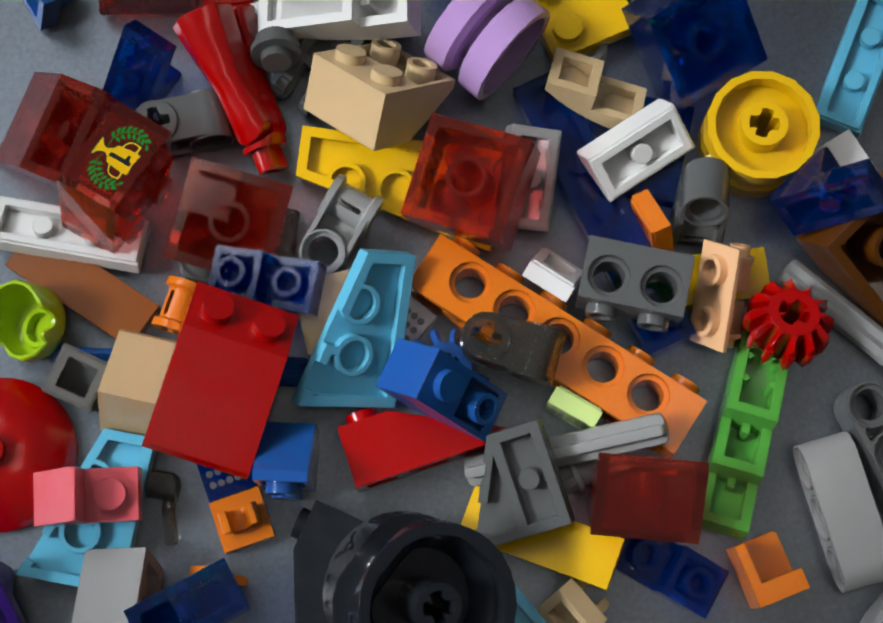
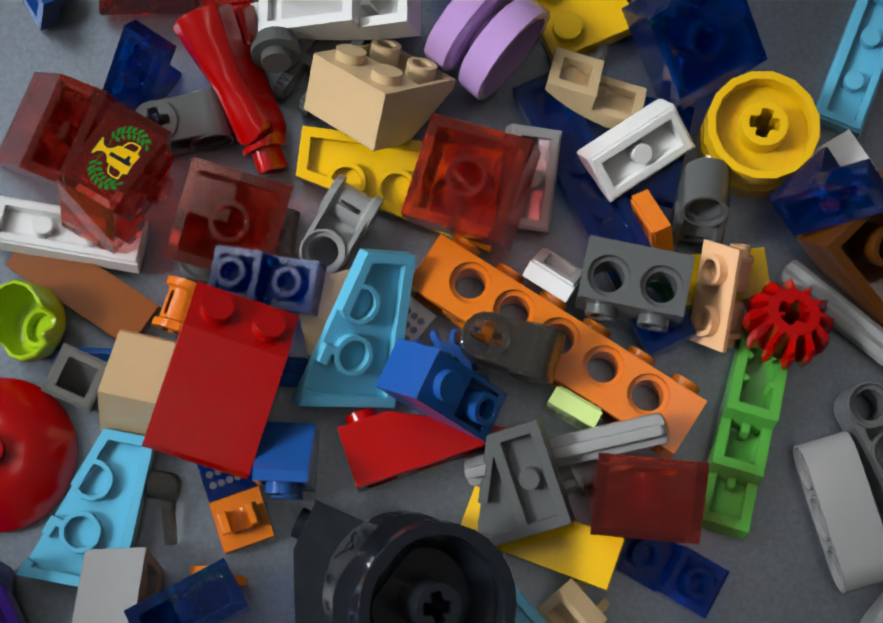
(87, 496): coral slope -> none
(765, 570): orange panel -> none

